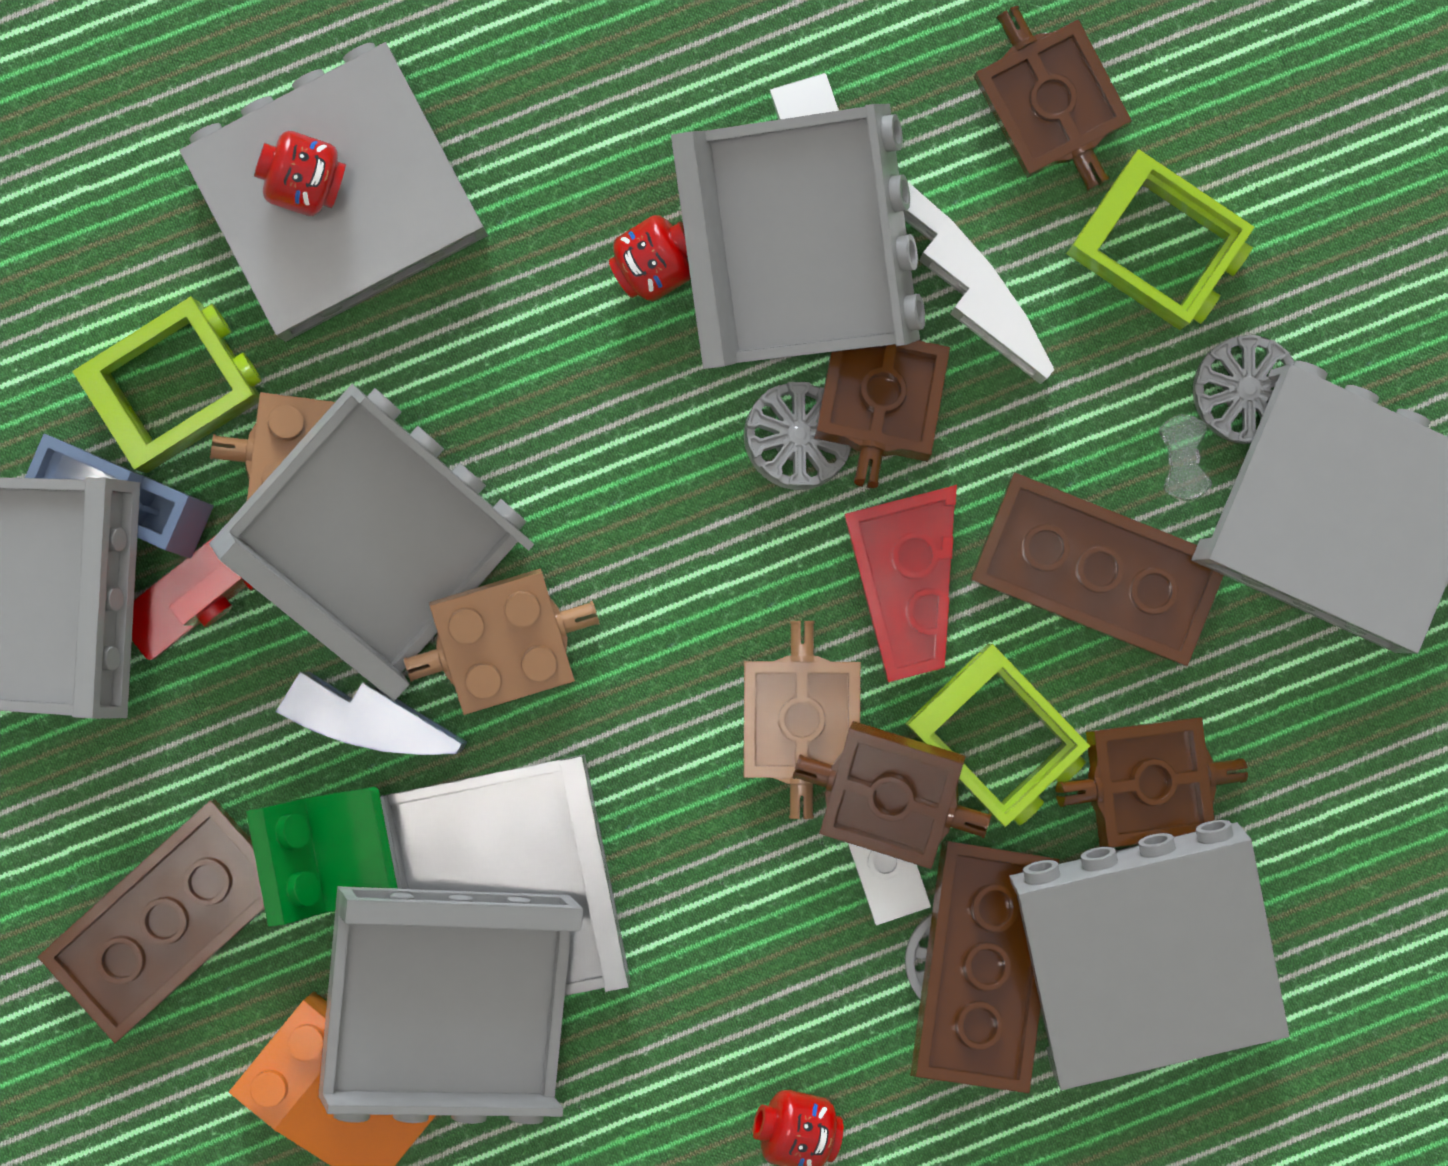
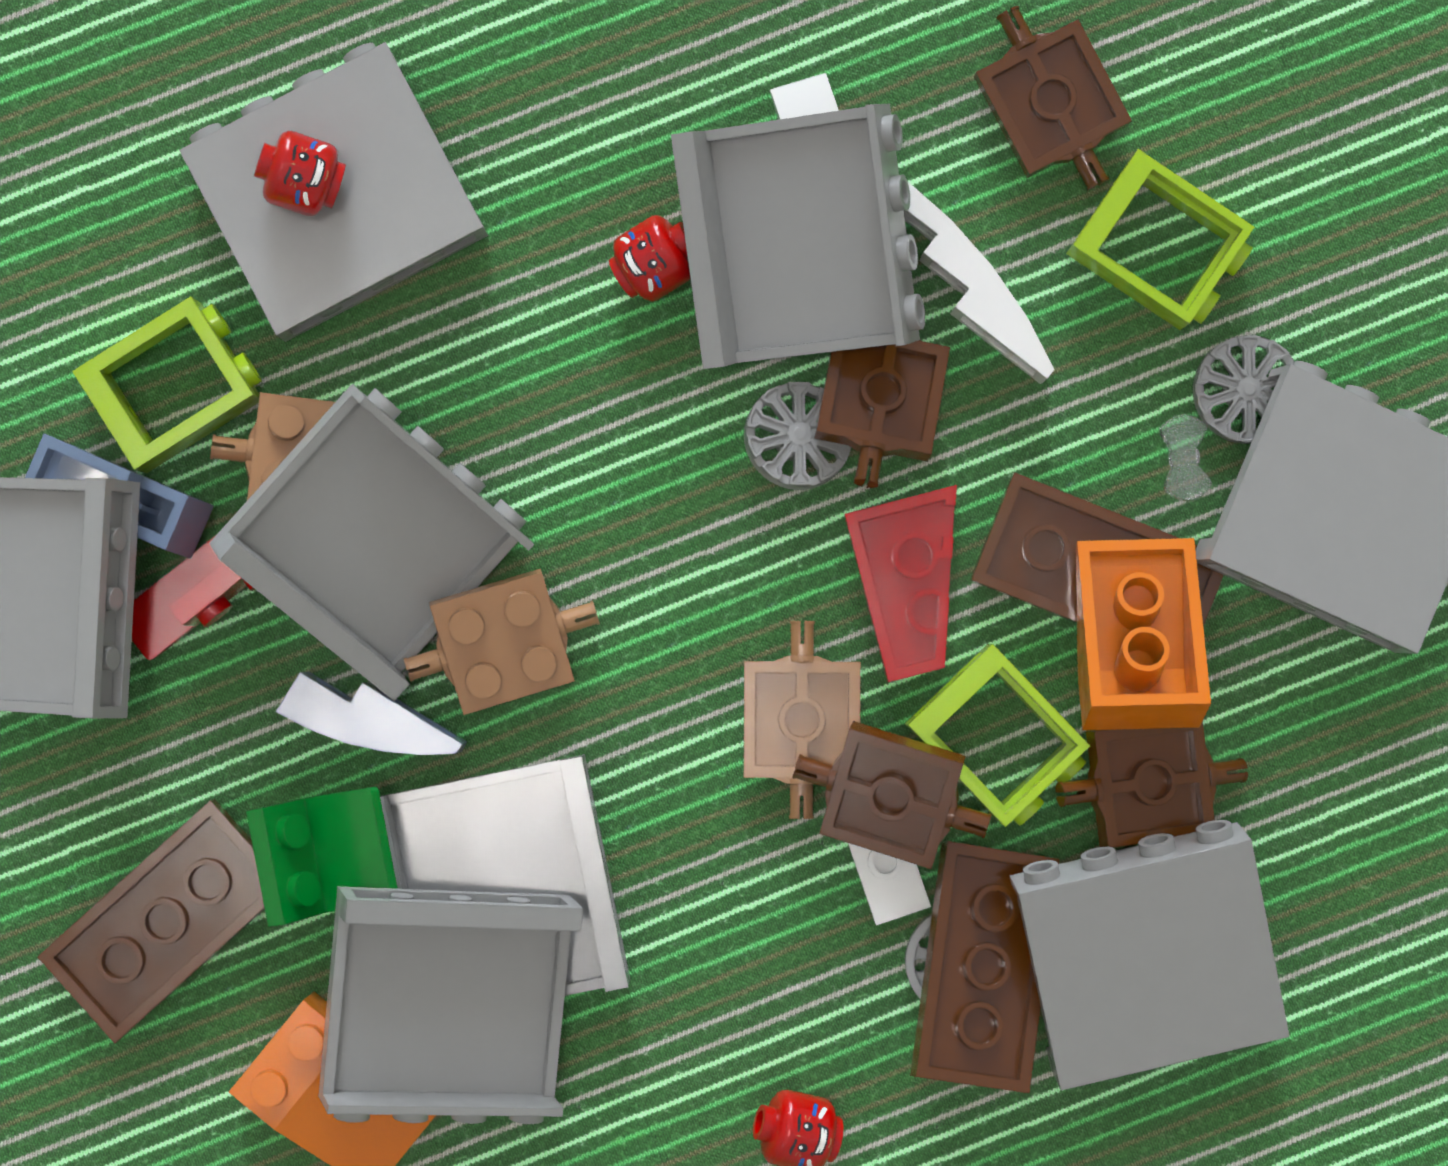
(1140, 635): none -> orange slope

